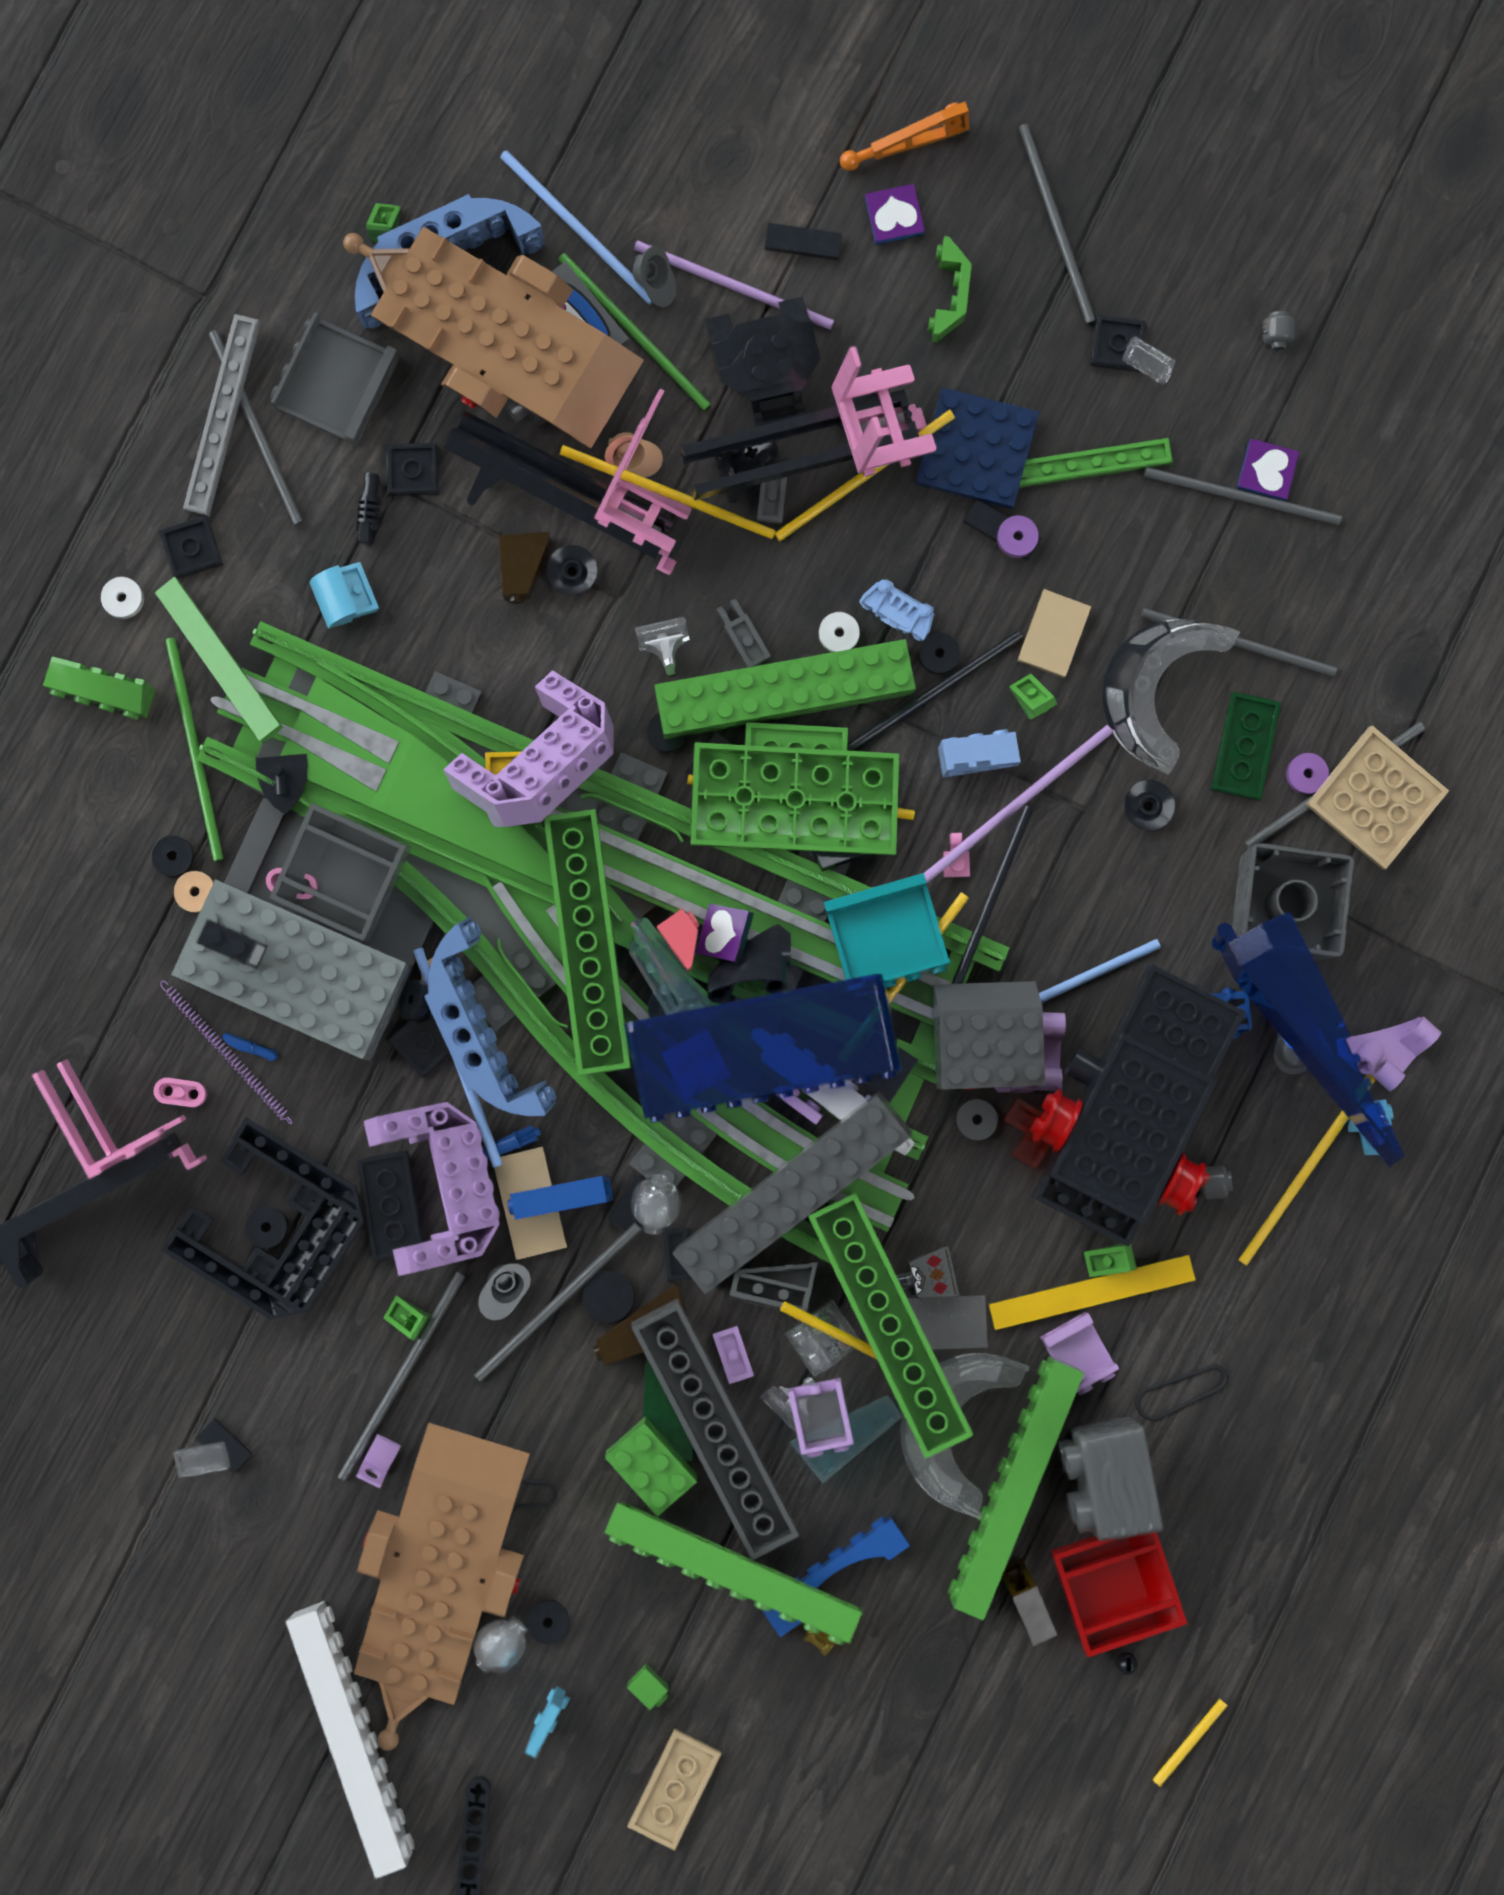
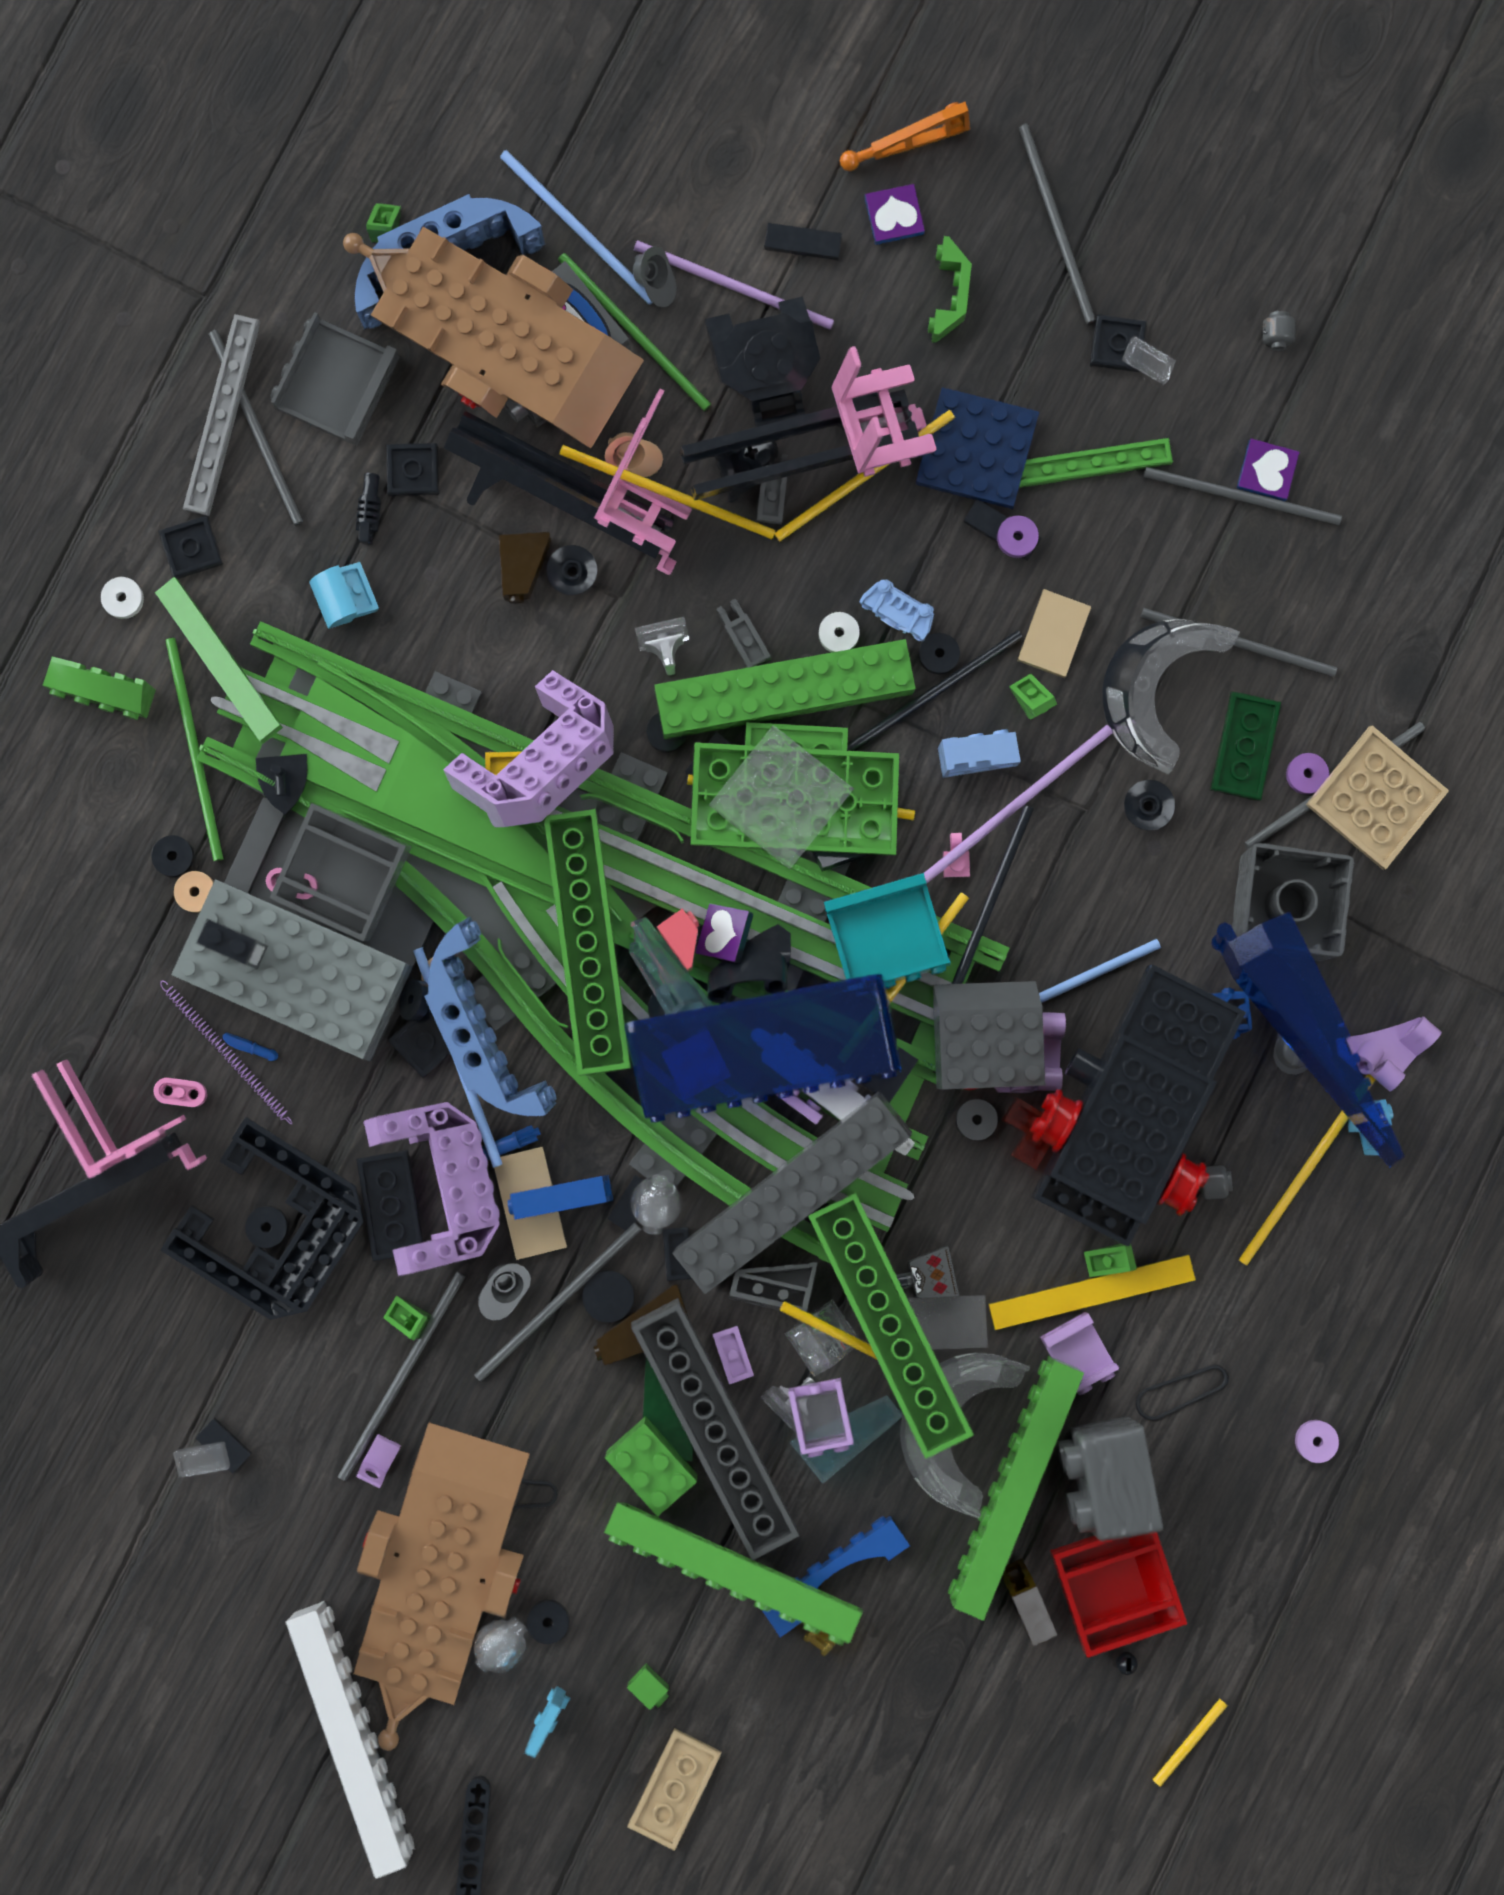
(781, 797): none -> clear plate
(1327, 1446): none -> lavender piece

